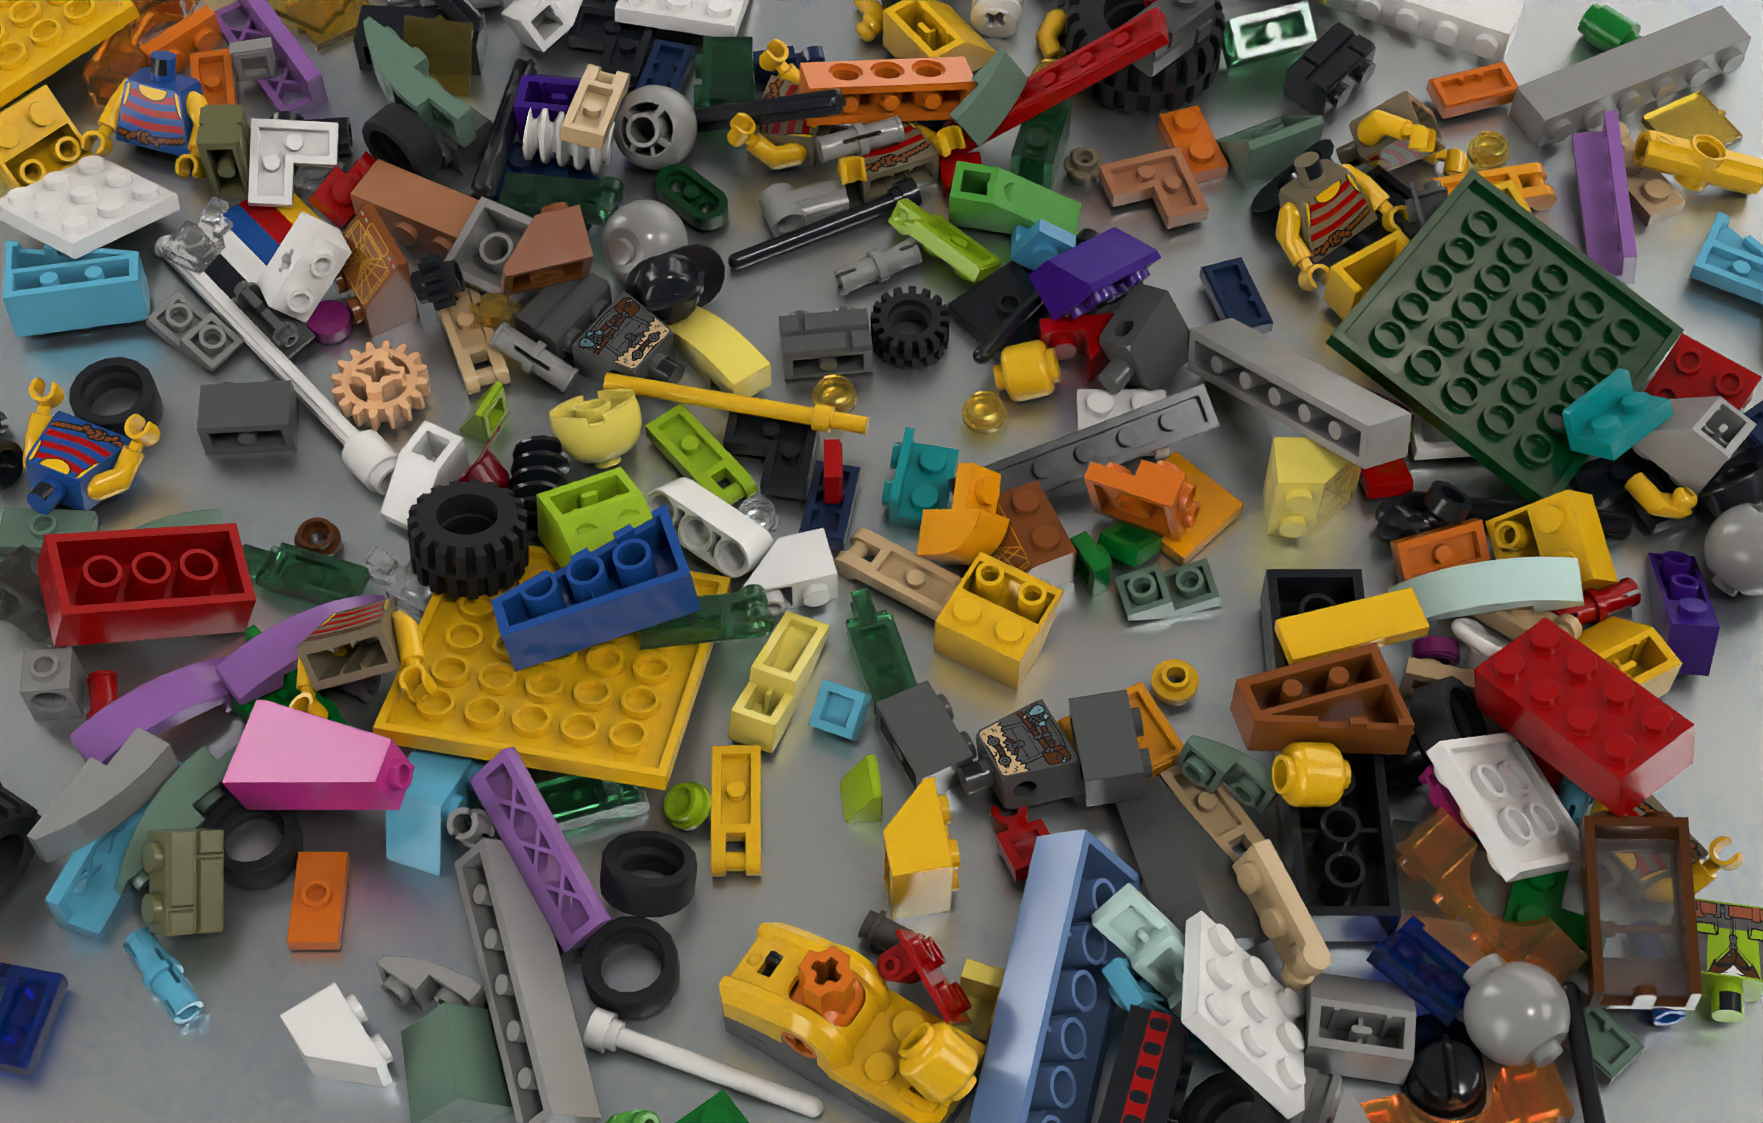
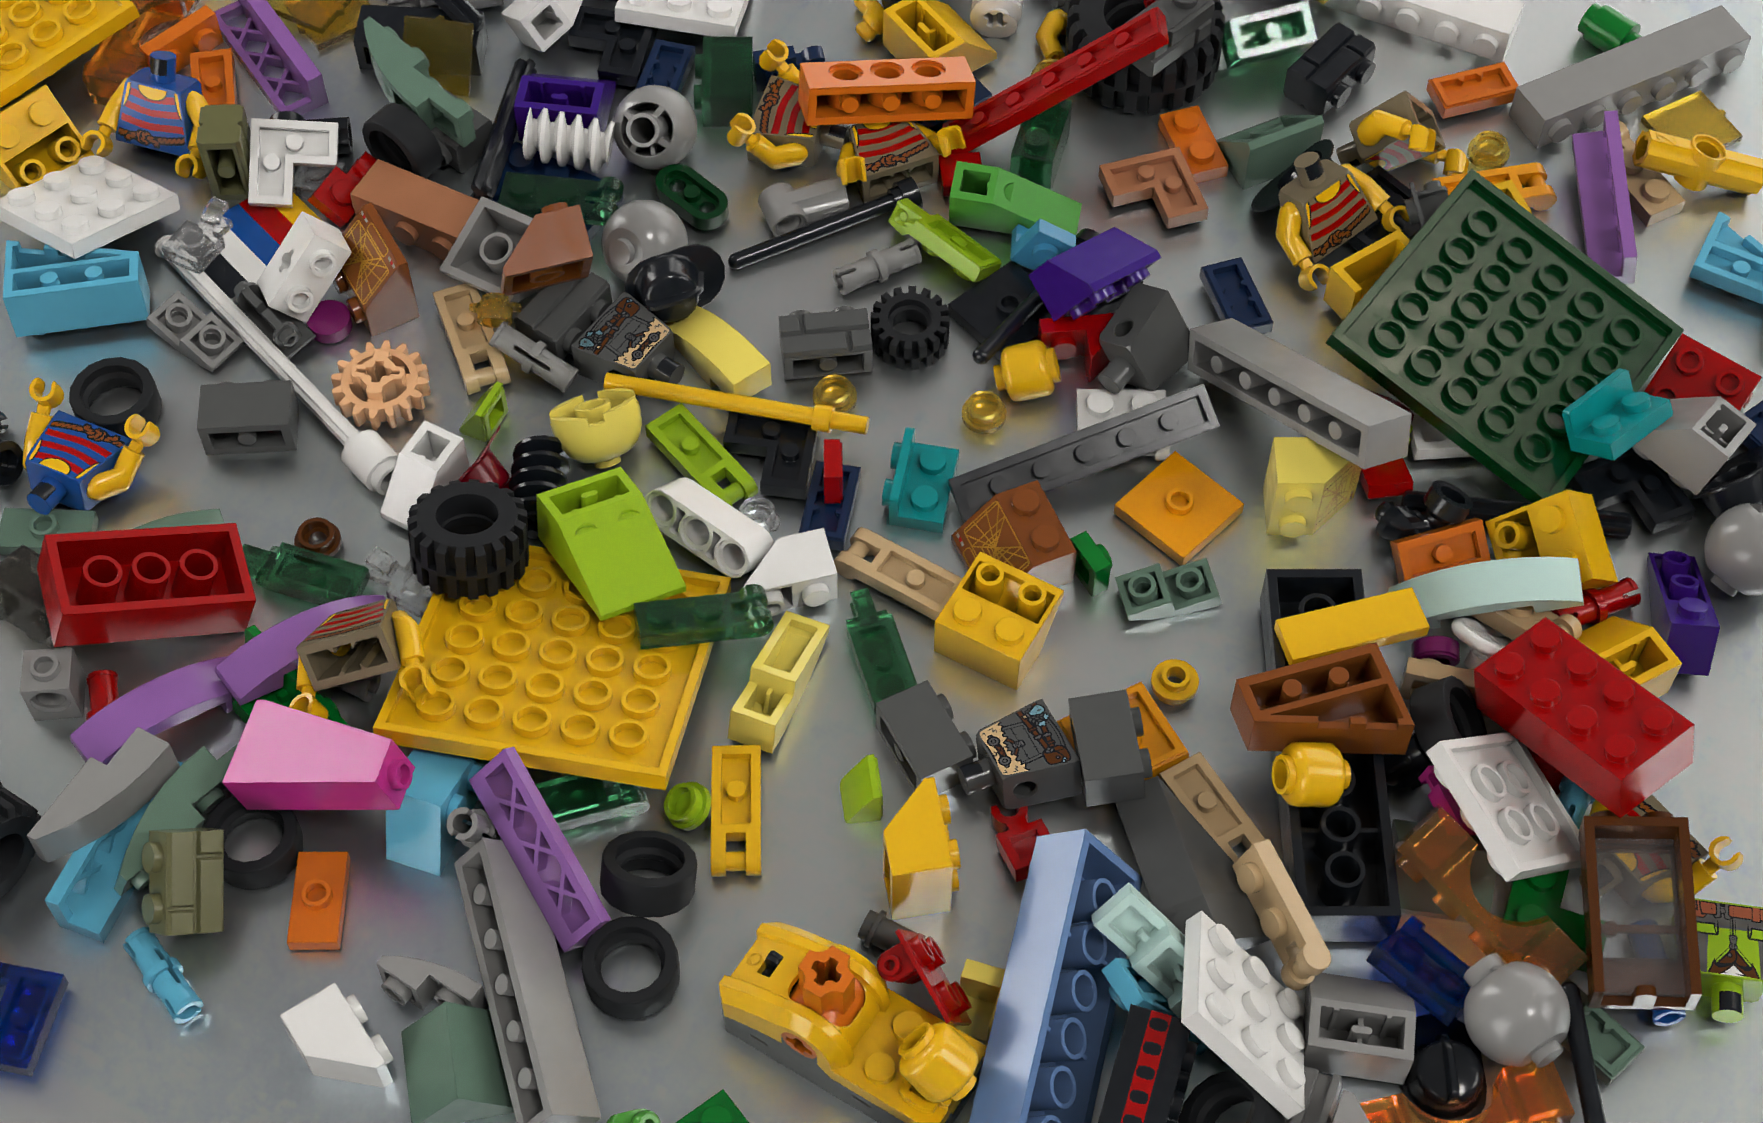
(254, 59): light grey tile -> none
(437, 281): black gear -> none
(594, 107): tan plate -> none
(599, 595): blue wedge -> none
(607, 1032): white piece -> none
(772, 109): black axle -> none
(833, 147): light grey pin -> none
(840, 710): medium azure plate -> none
(971, 525): light orange brick -> none
(996, 92): sand green slope -> none
(1083, 166): dark tan plate -> none
(1130, 543): green plate -> none
(1152, 499): orange plate -> none
(1214, 763): sand green slope -> none
(1658, 503): yellow arm -> none

